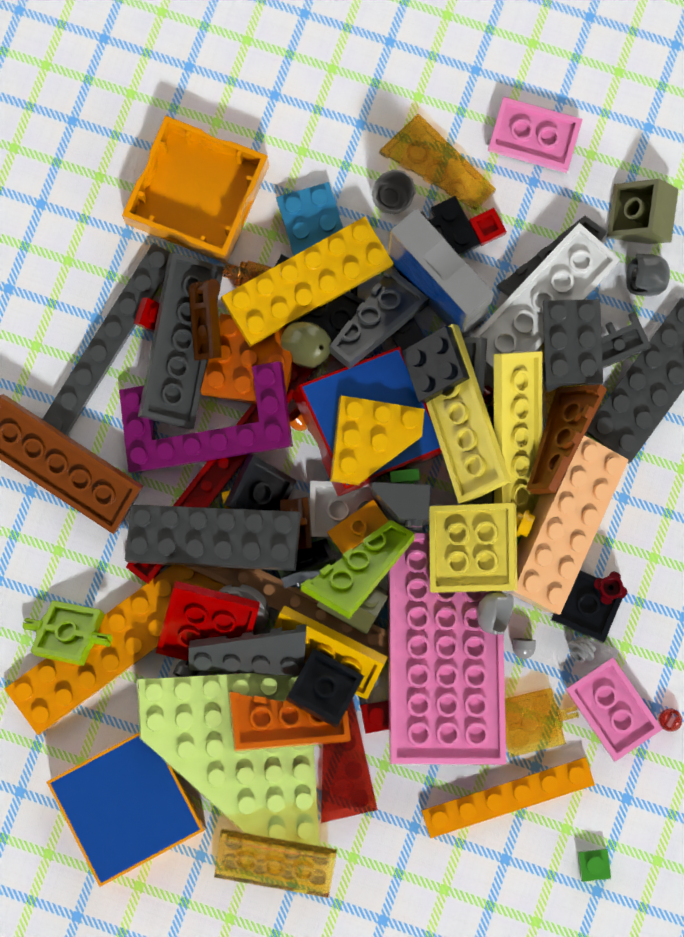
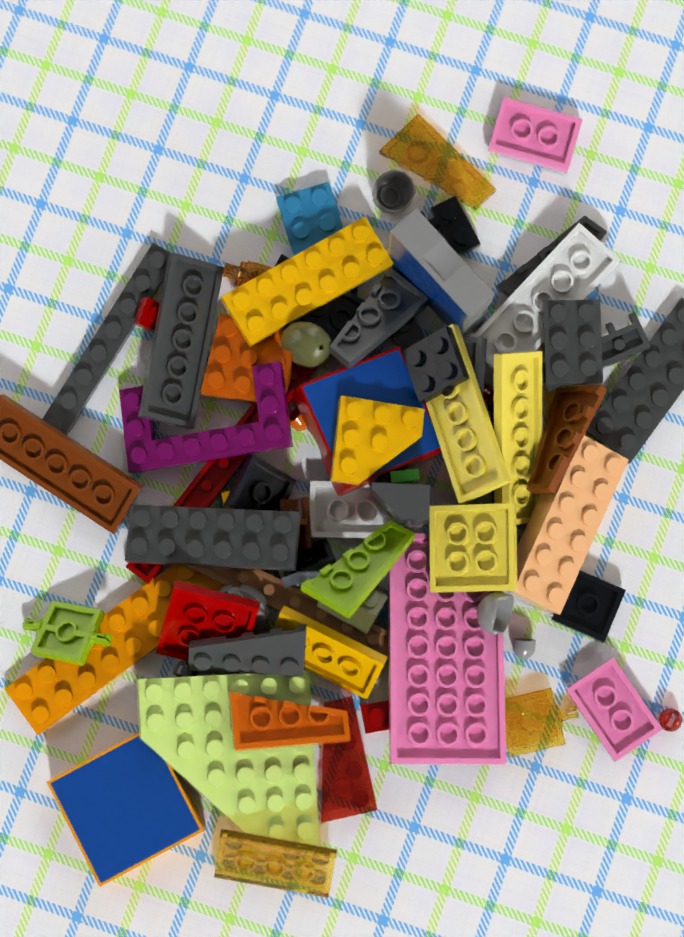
(196, 190): light orange tile -> none
(205, 319): reddish brown plate -> none
(324, 688): black plate -> none
(357, 527): light orange plate -> none
(487, 226): red plate -> none
(507, 797): light orange plate -> none
(524, 523): yellow plate -> none
(582, 649): light grey plate -> none
(594, 865): bright green plate -> none
(613, 580): dark red plate -> none
(643, 211): olive slope -> none
(651, 277): dark grey helmet -> none

